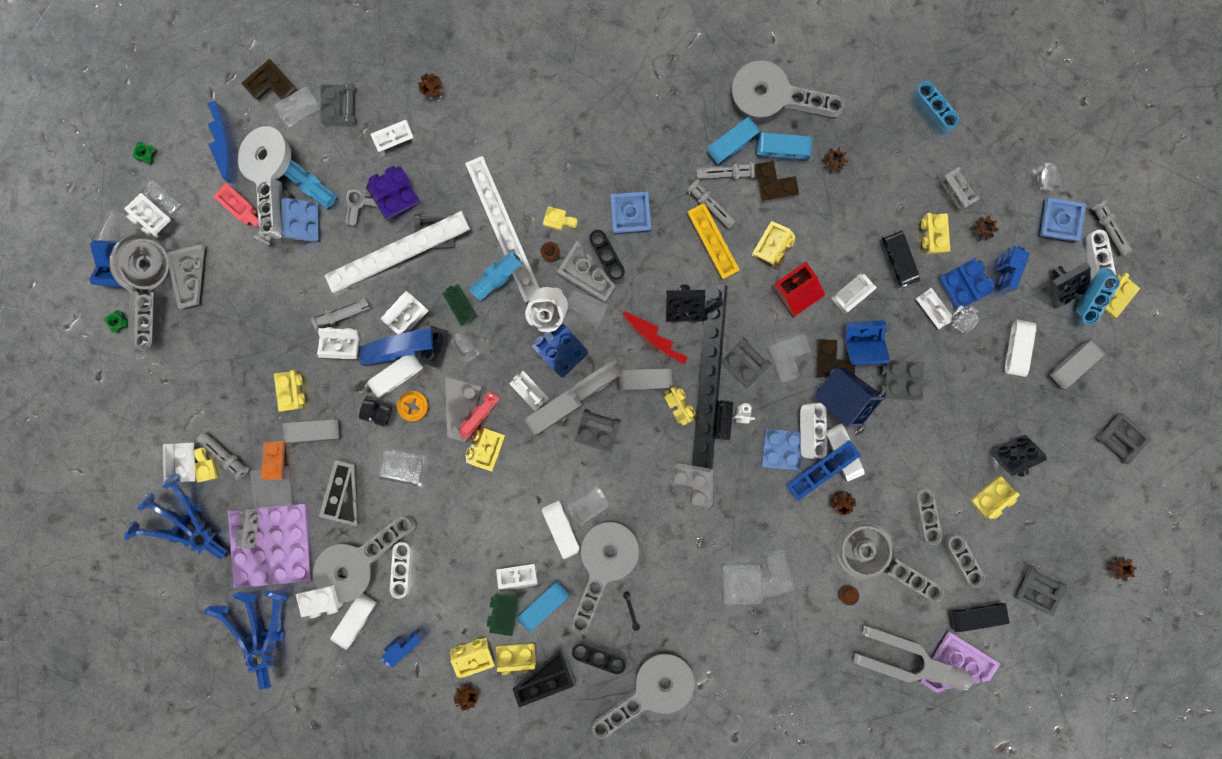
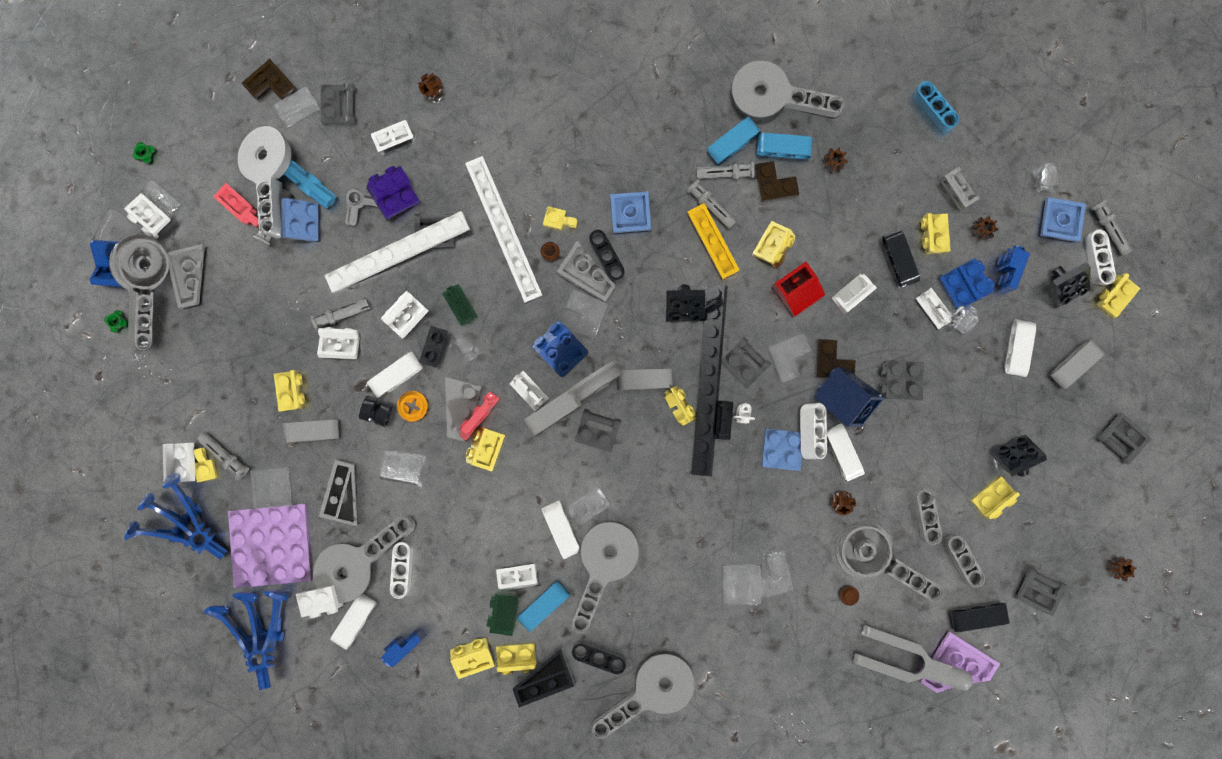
(221, 146): blue slope -> none
(247, 536): light grey hinge -> none
(273, 460): orange plate -> none
(396, 346): blue slope -> none
(465, 697): reddish brown gear -> none
(496, 275): dark azure piece -> none
(546, 309): white brick -> none
(635, 626): black hinge -> none
(648, 332): red slope -> none
(699, 479): light grey plate -> none
(823, 470): blue slope -> none
(866, 342): blue bracket -> none
(1092, 307): dark azure beam -> none

